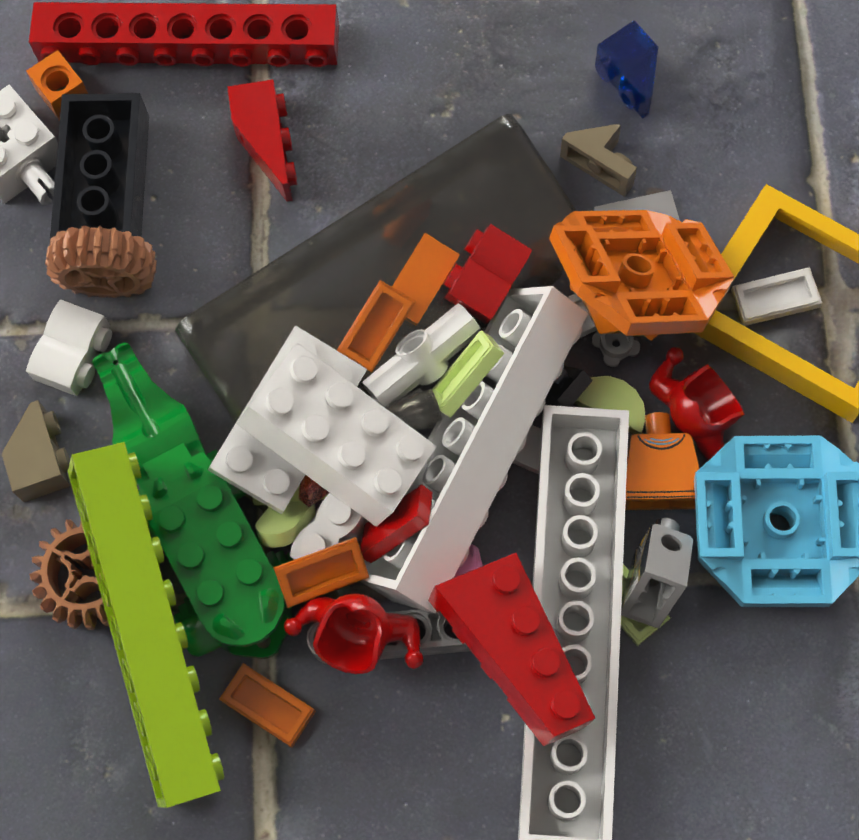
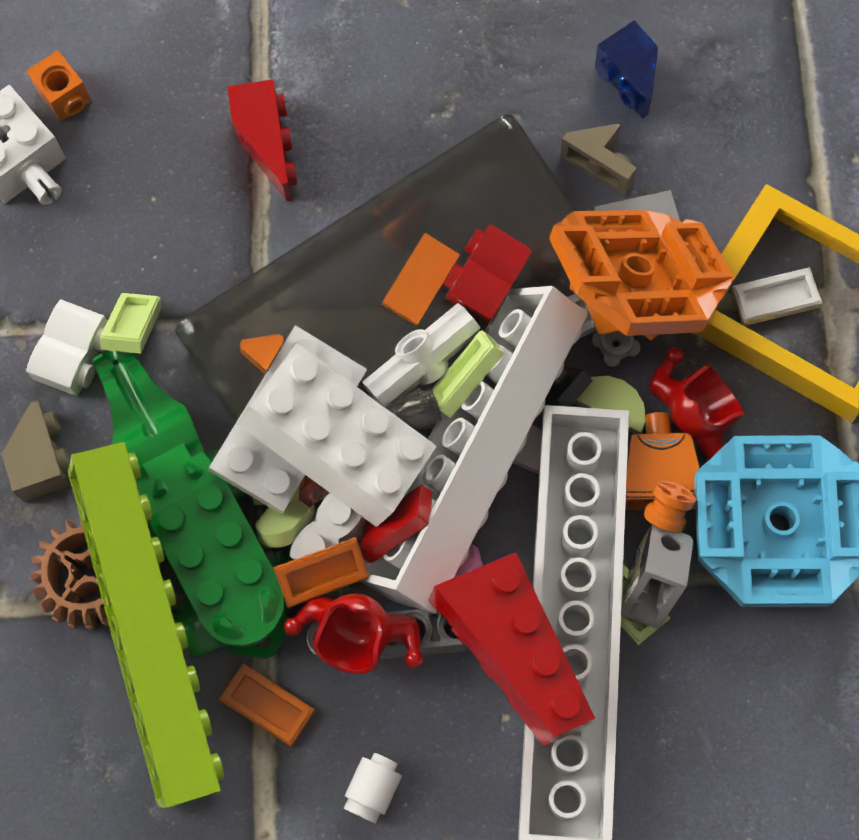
(100, 262): nougat gear -> none
(101, 163): black brick -> none
(130, 323): none -> yellowish green tile
(168, 22): red brick -> none
(261, 350): none -> orange slope
(372, 787): none -> white brick
(376, 325): orange tile -> none
(670, 506): none -> orange wheel

